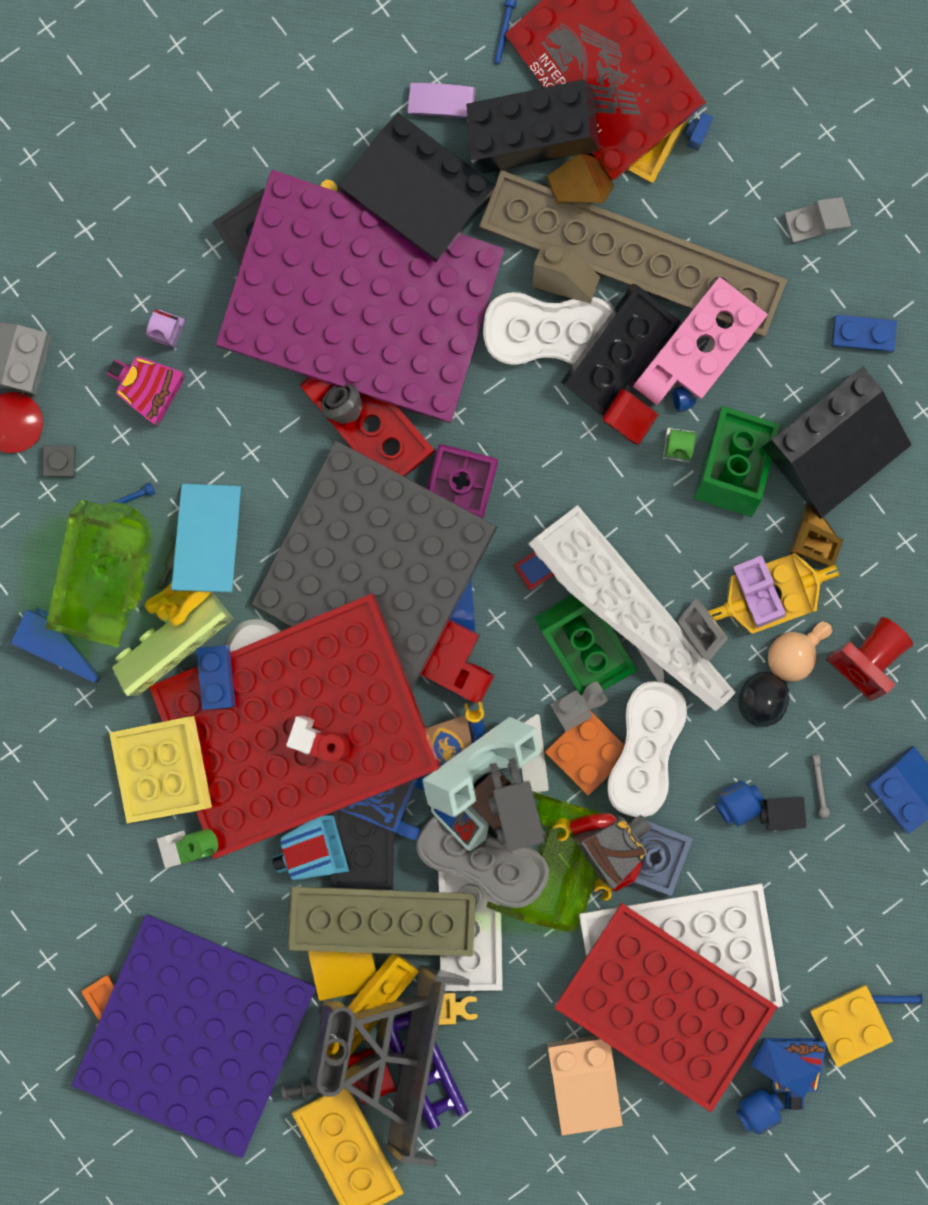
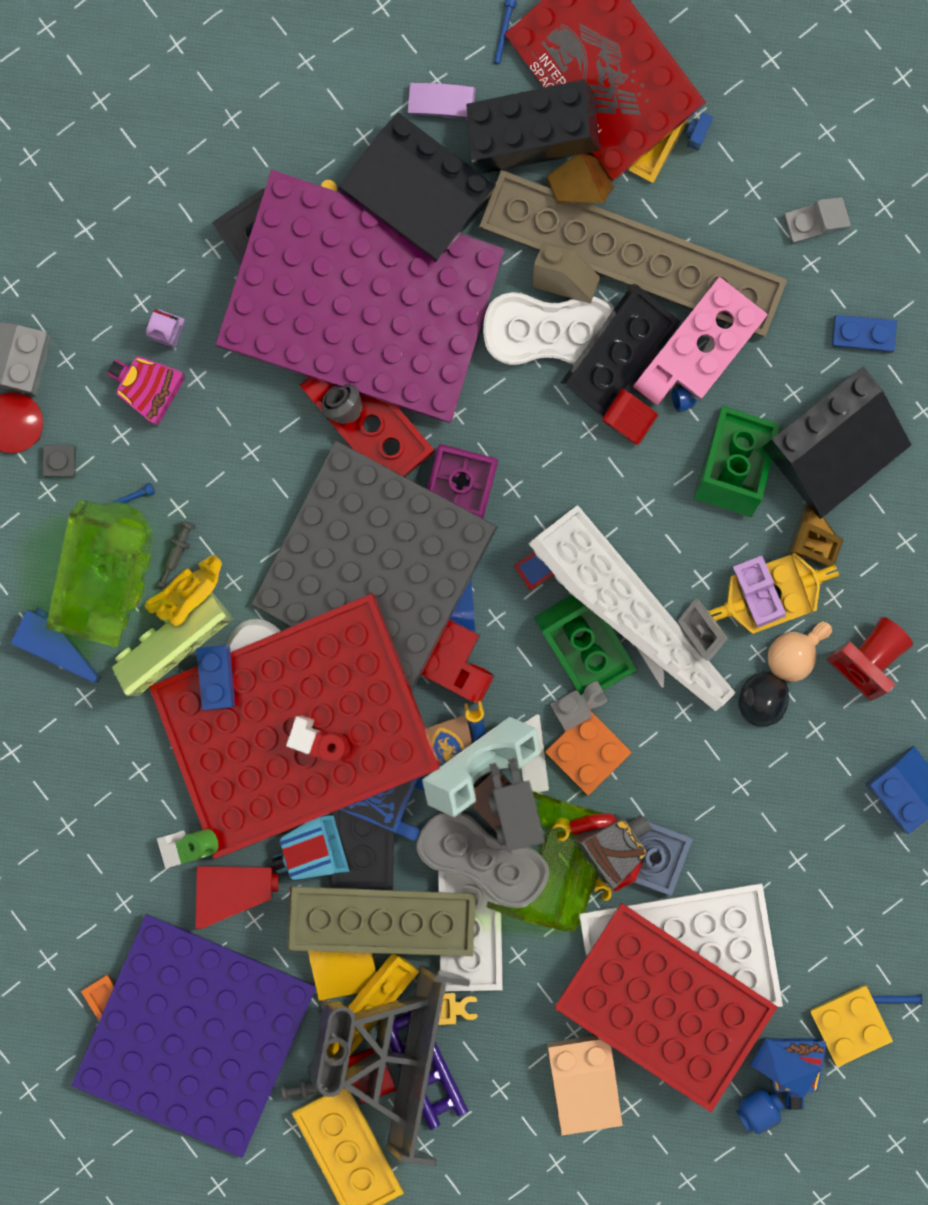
(160, 769): light yellow plate -> none
(206, 538): medium azure piece -> none
(230, 890): none -> red slope
(466, 827): slope -> none
(653, 723): white plate -> none
(679, 445): bright green leg -> none
(739, 803): blue head -> none
(783, 813): black brick -> none
(823, 811): light grey hinge -> none

